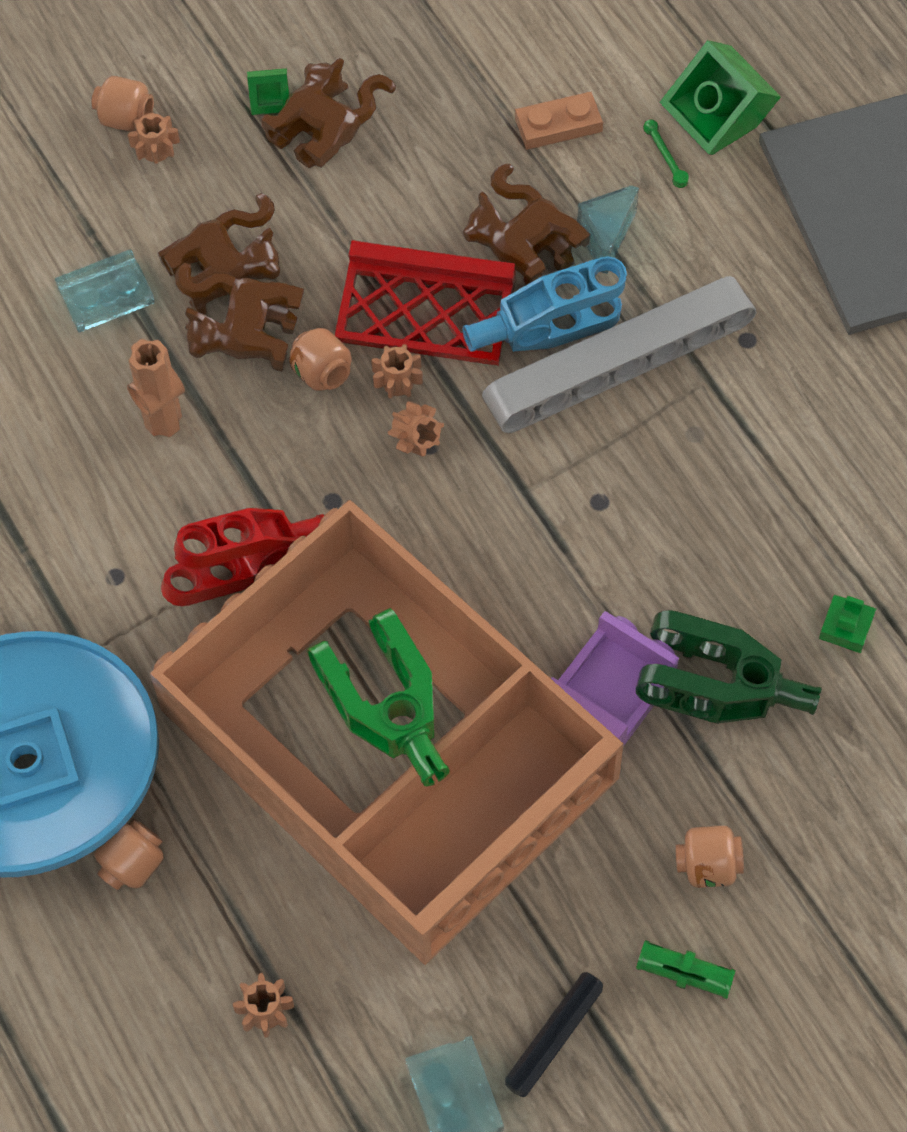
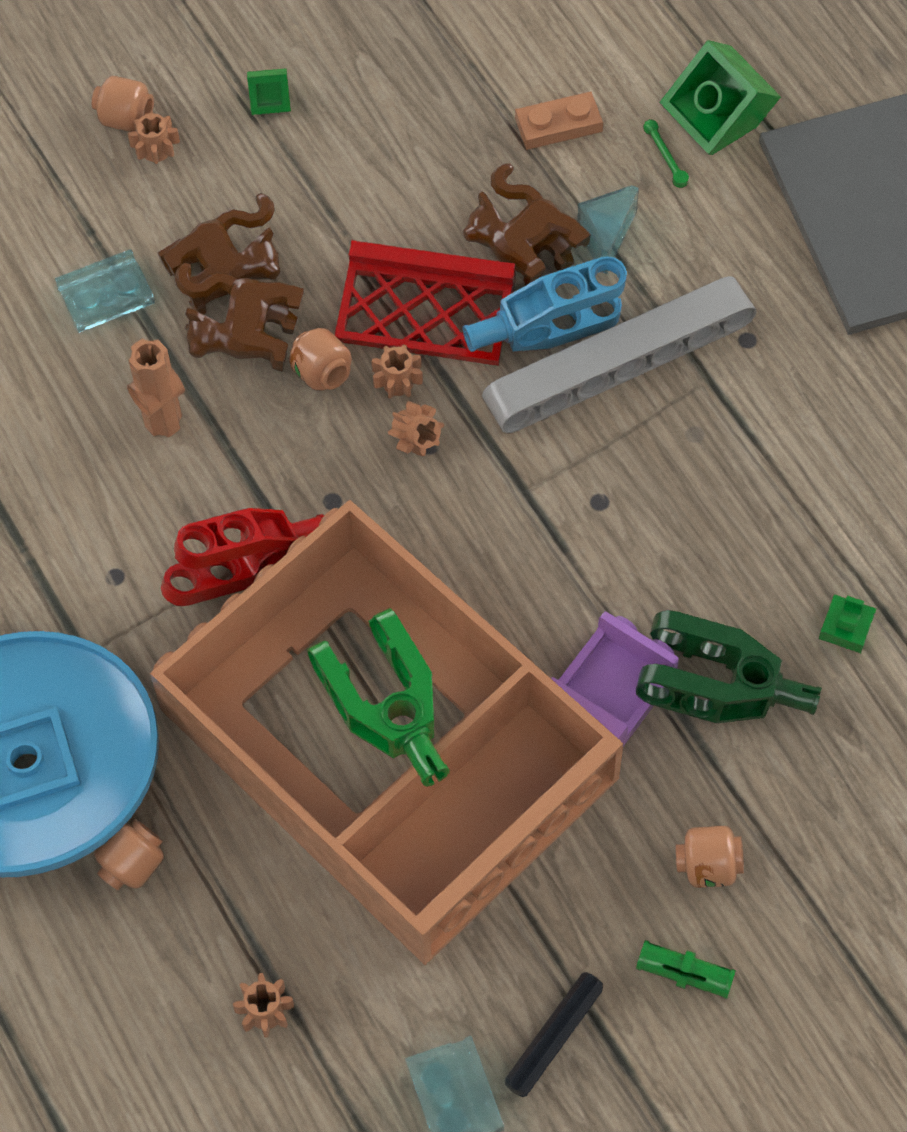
(320, 116): reddish brown animal -> none

